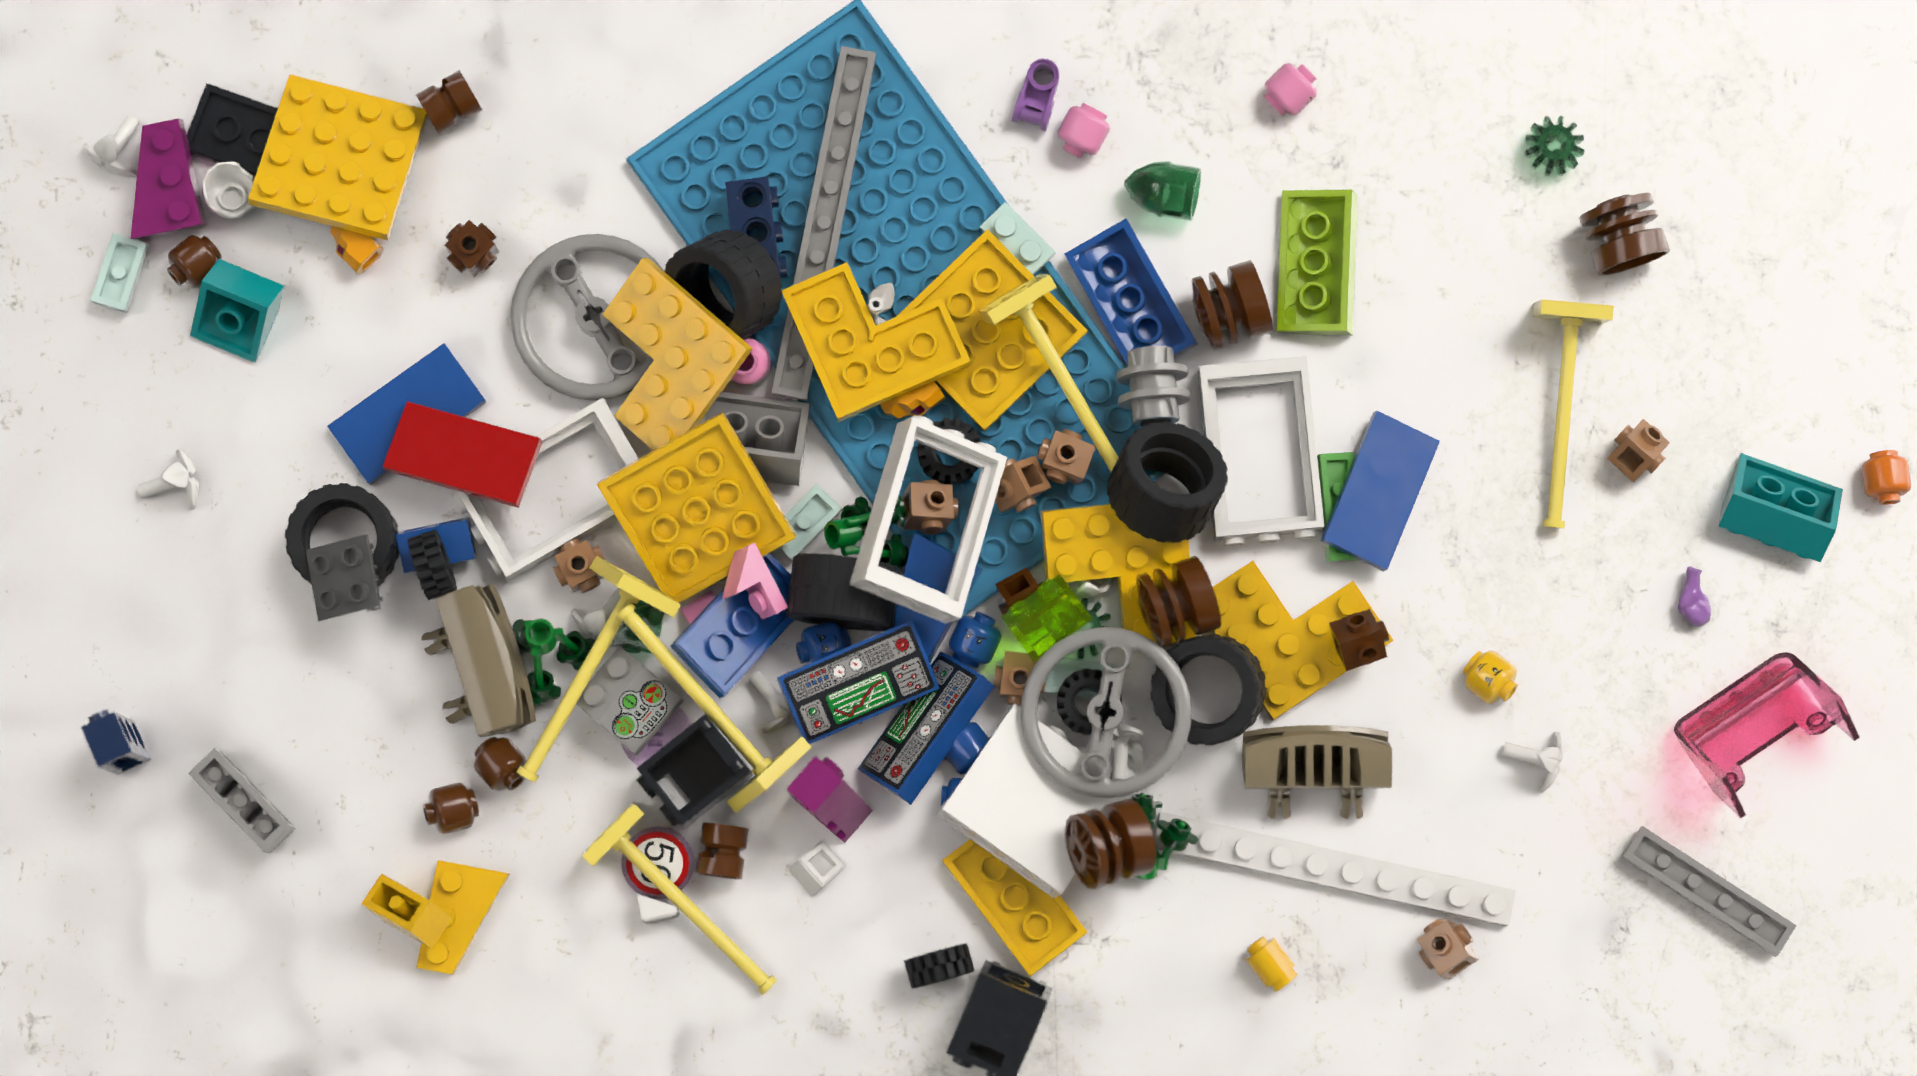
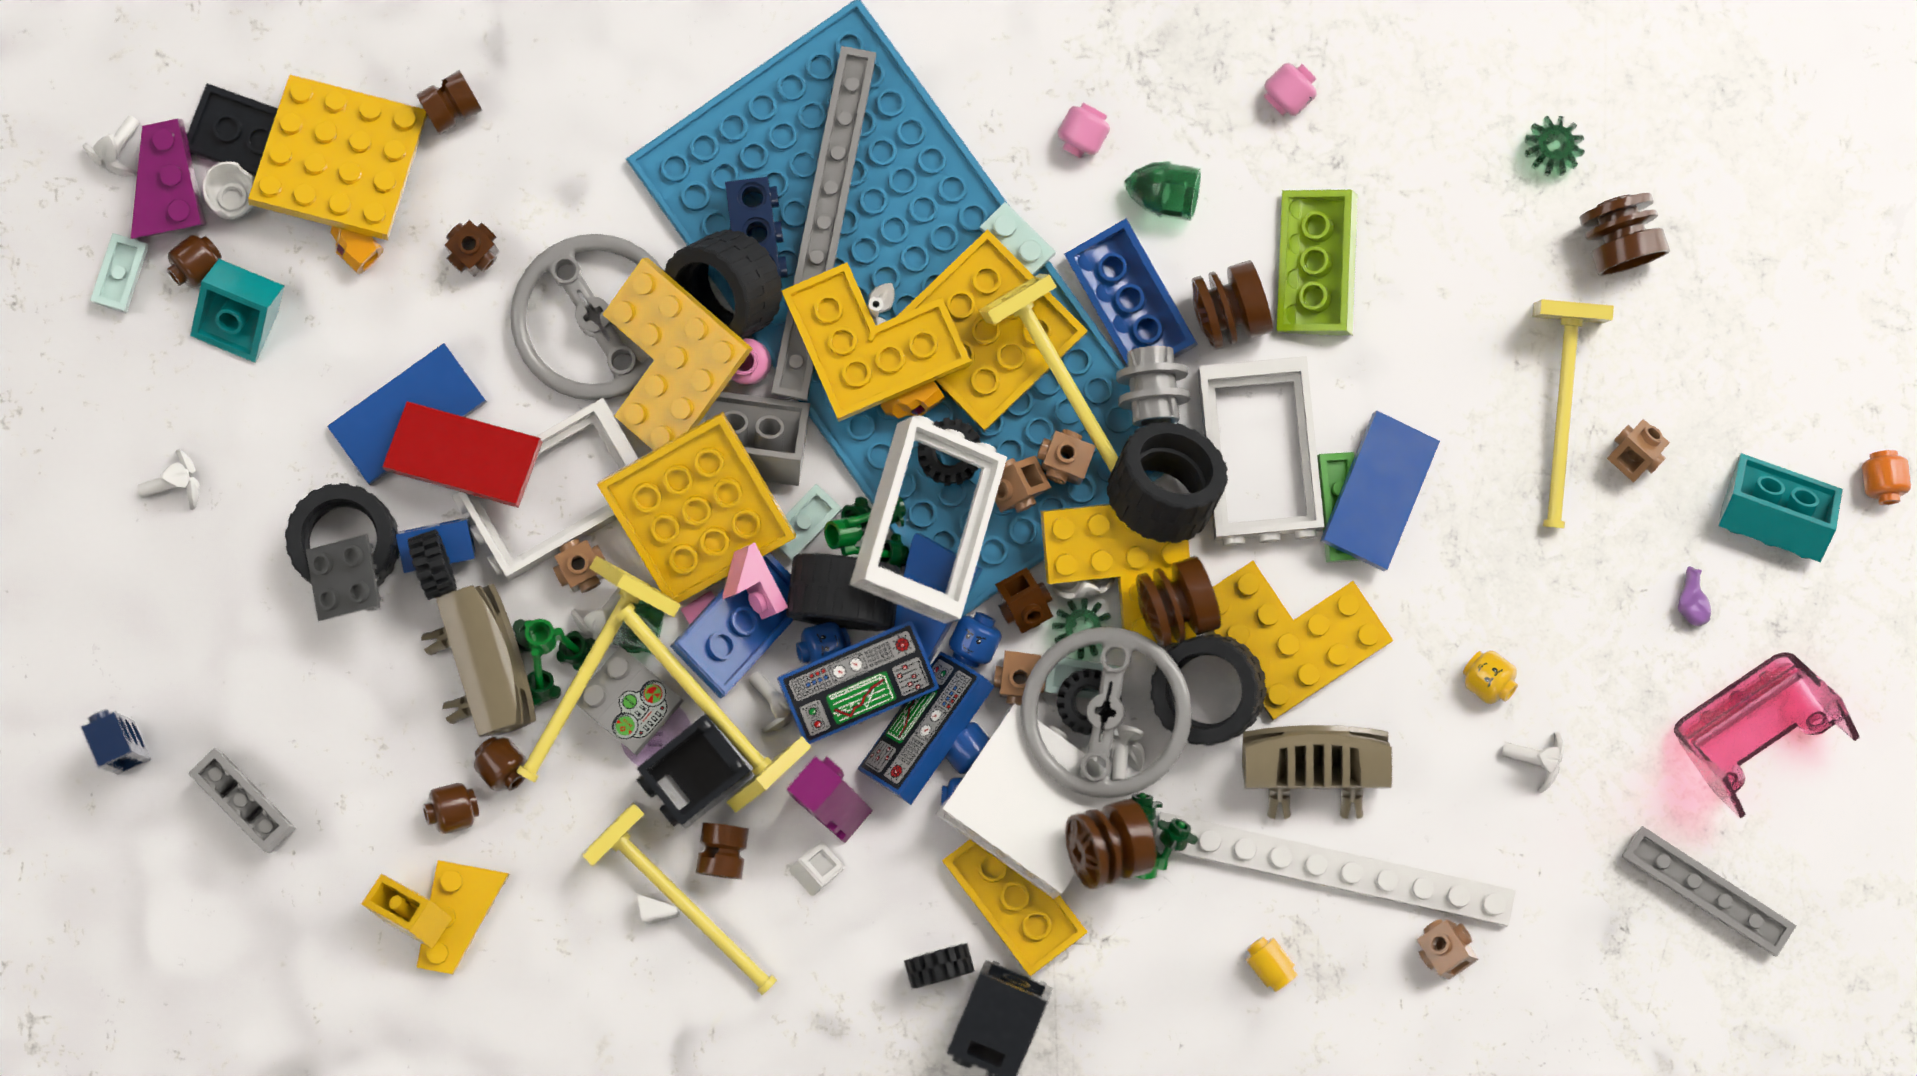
(668, 852): piece -> none
(929, 506): medium nougat brick -> none
(1035, 100): medium lavender piece -> none
(1046, 617): clear neon green brick -> none
(1359, 639): reddish brown brick -> none

